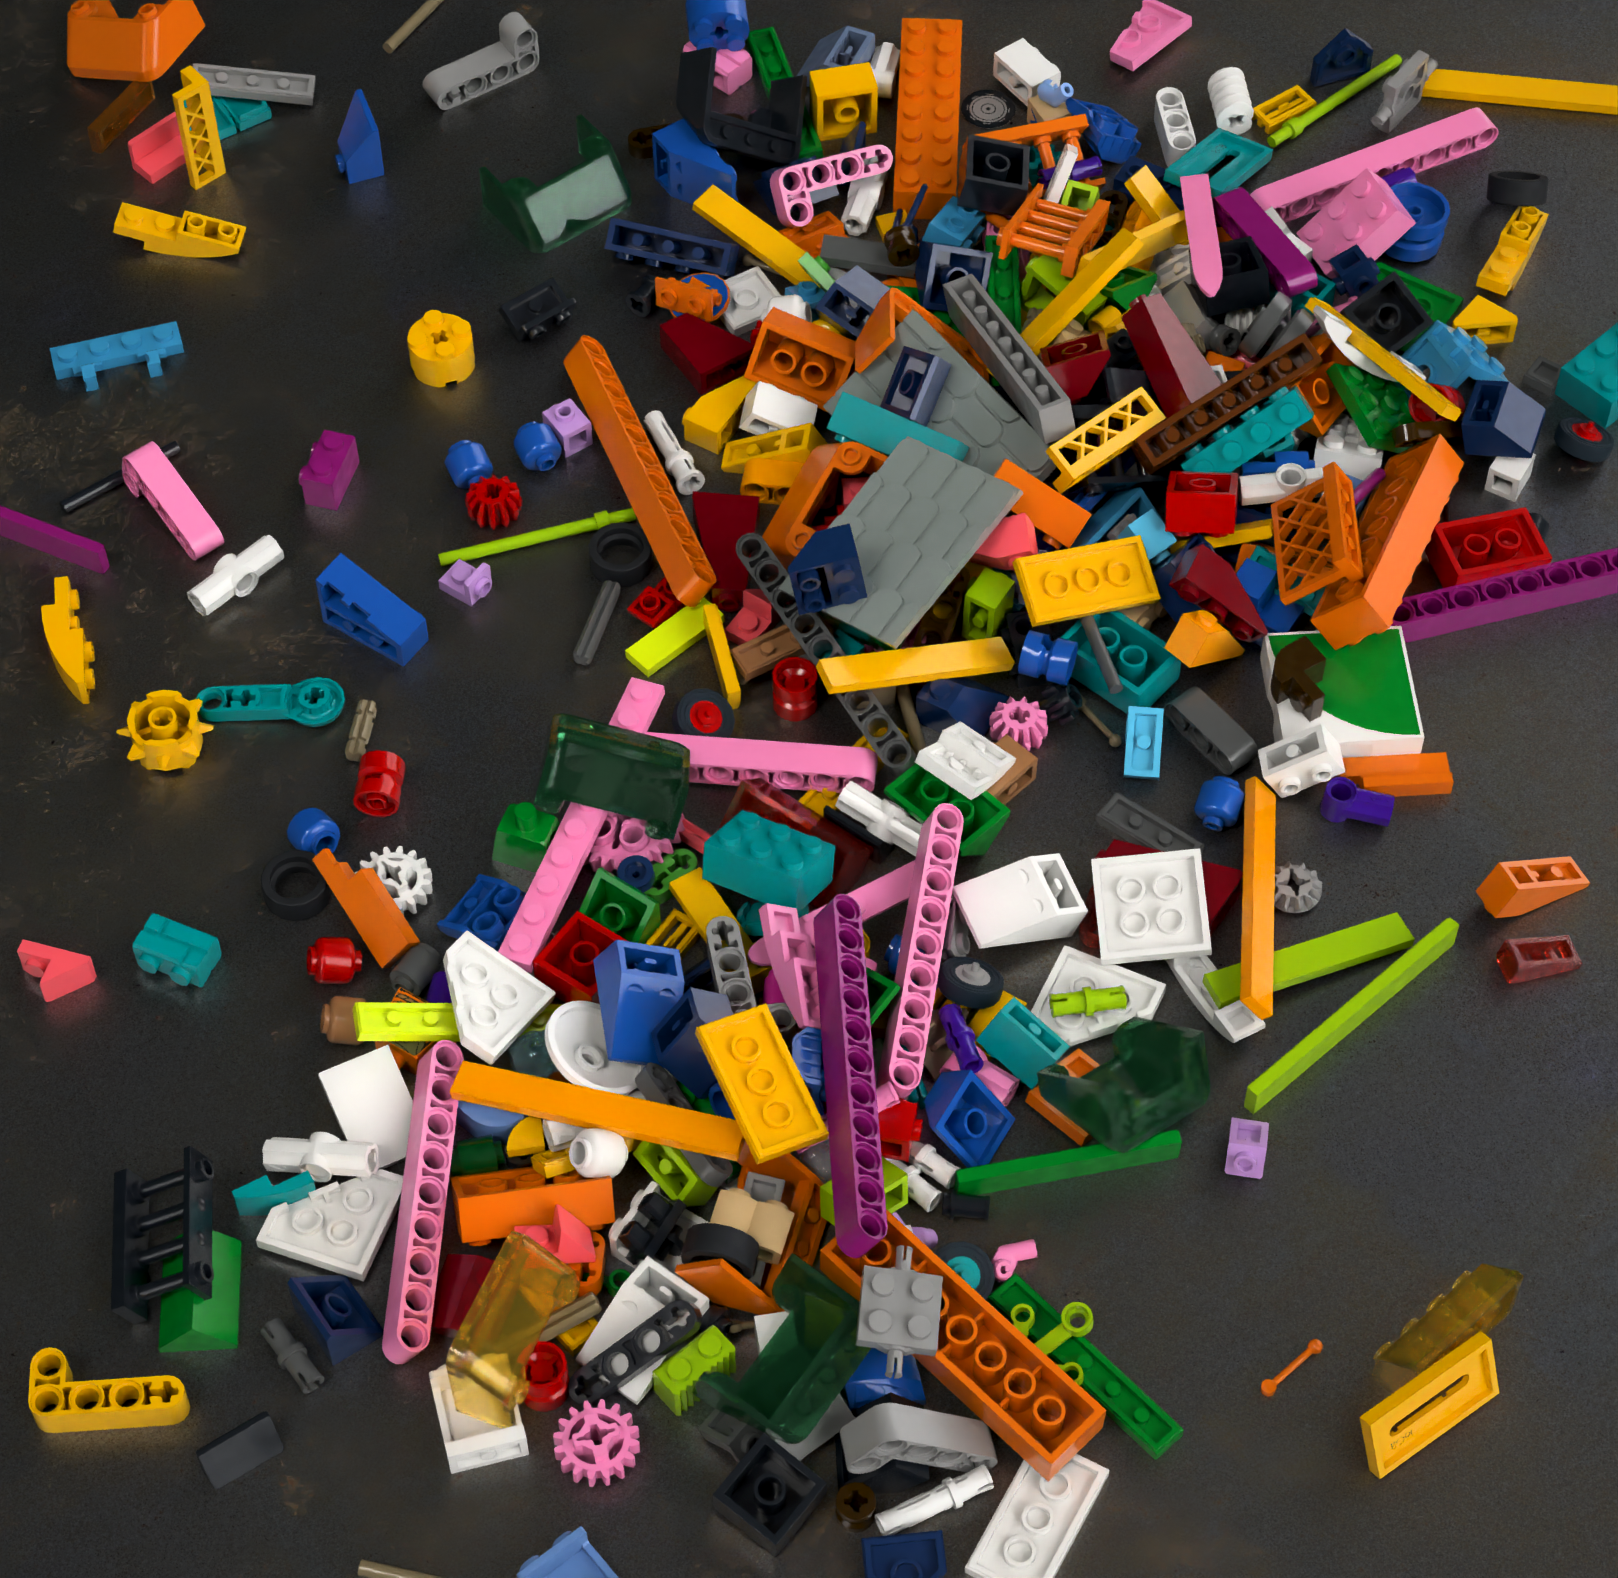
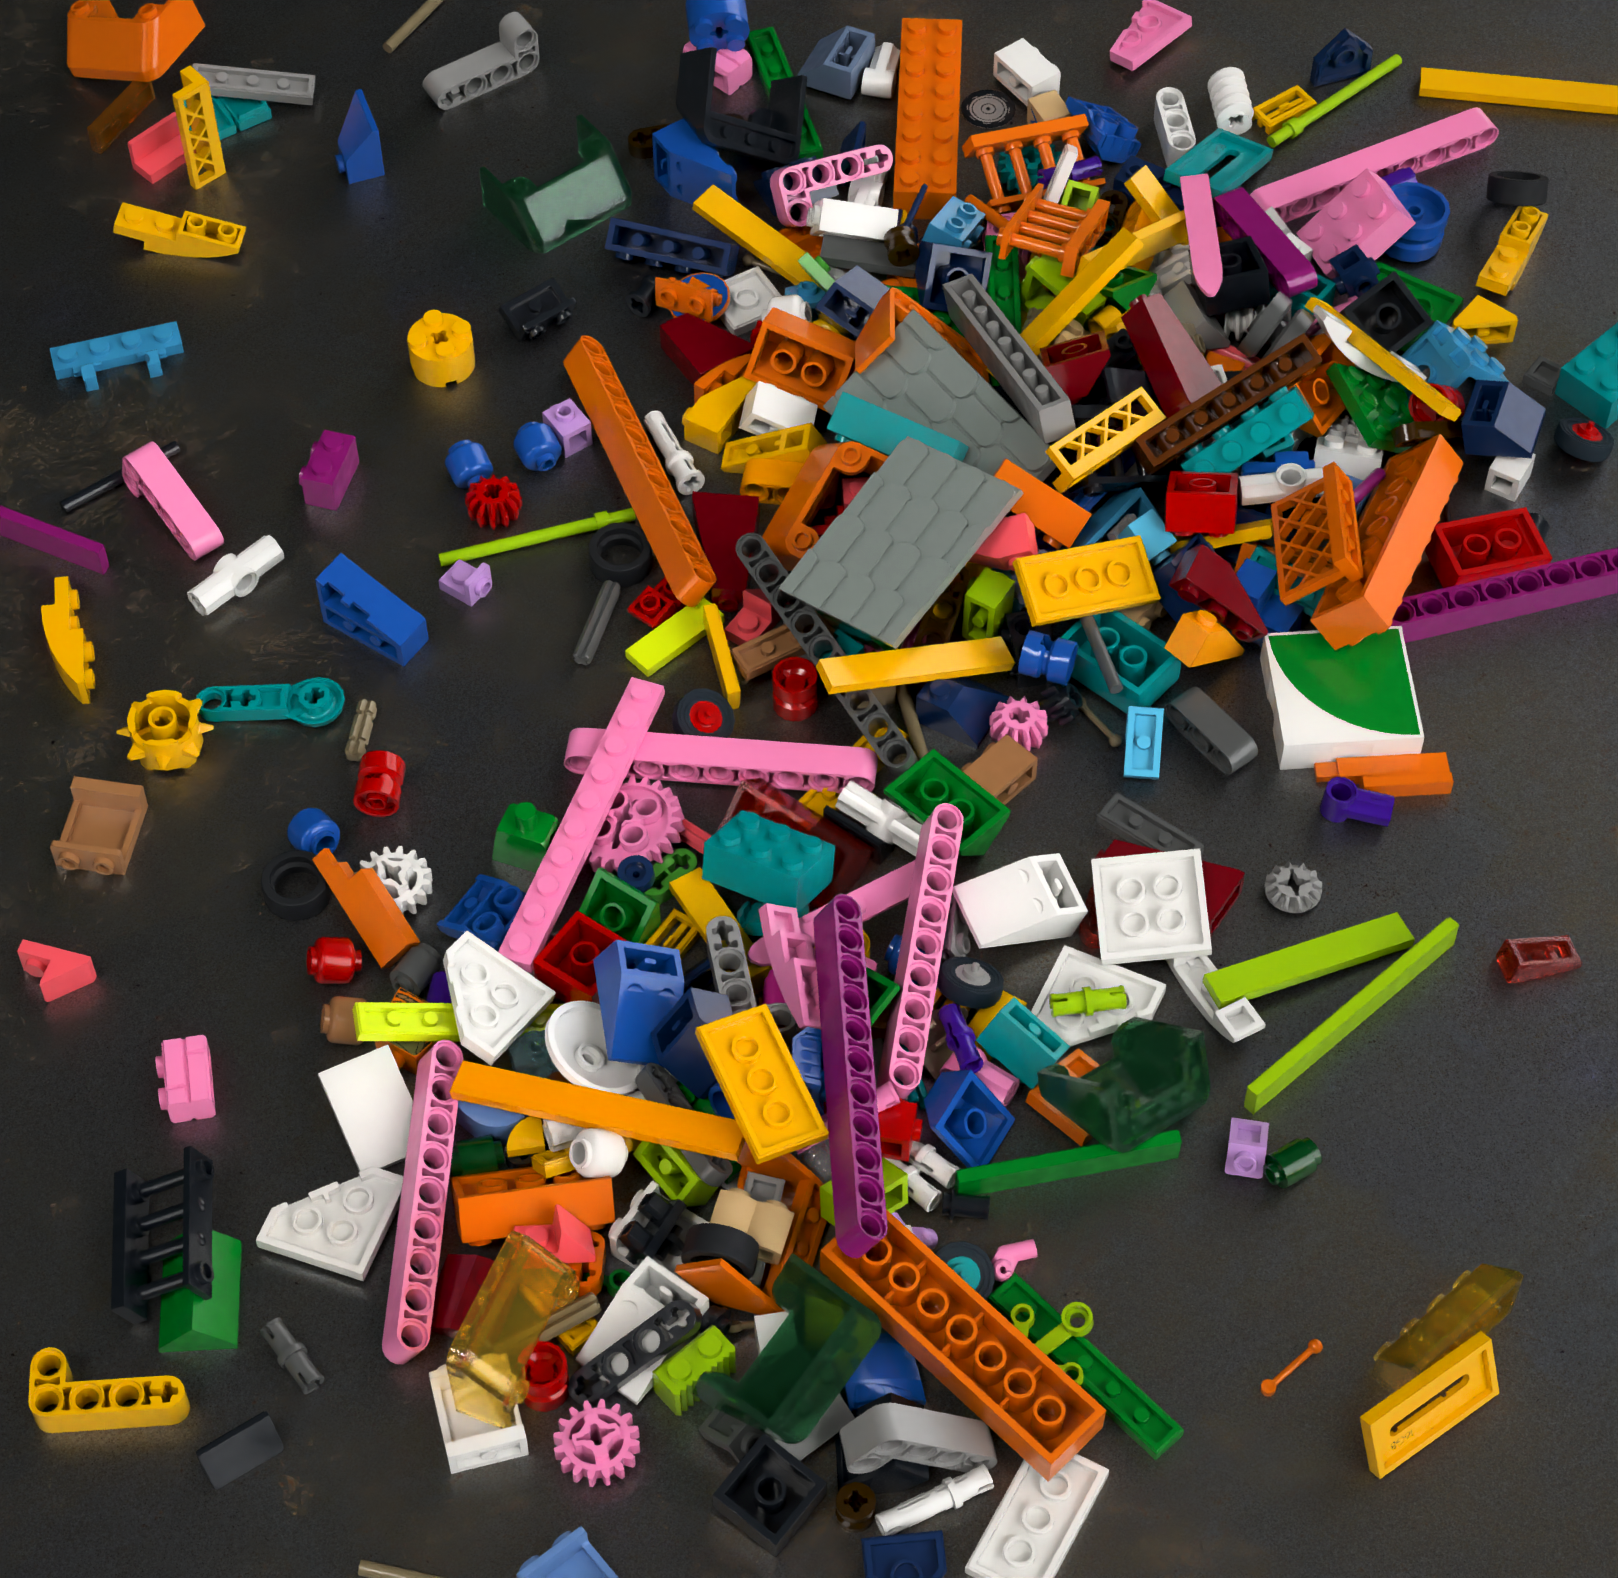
(100, 826): none -> medium nougat panel
(176, 951): teal brick -> none
(187, 1079): none -> bright pink brick
(260, 1196): teal slope -> none
(321, 1156): white piece -> none
(334, 1314): dark blue slope -> none
(614, 773): clear green windscreen -> none
(721, 375): none -> orange slope
(827, 571): dark blue slope -> none
(842, 99): yellow brick -> none
(850, 220): none -> white window
(899, 1311): light grey plate -> none
(916, 385): dark blue slope -> none
(965, 760): white slope -> none
(993, 175): black brick -> none
(1053, 94): light blue arm -> none
(1217, 337): dark grey bush -> none
(1219, 803): blue head -> none
(1258, 899): light orange tile -> none
(1292, 1162): none -> dark green brick
(1295, 677): dark brown brick -> none
(1301, 761): white brick -> none
(1403, 90): light grey plate -> none
(1529, 884): orange slope -> none

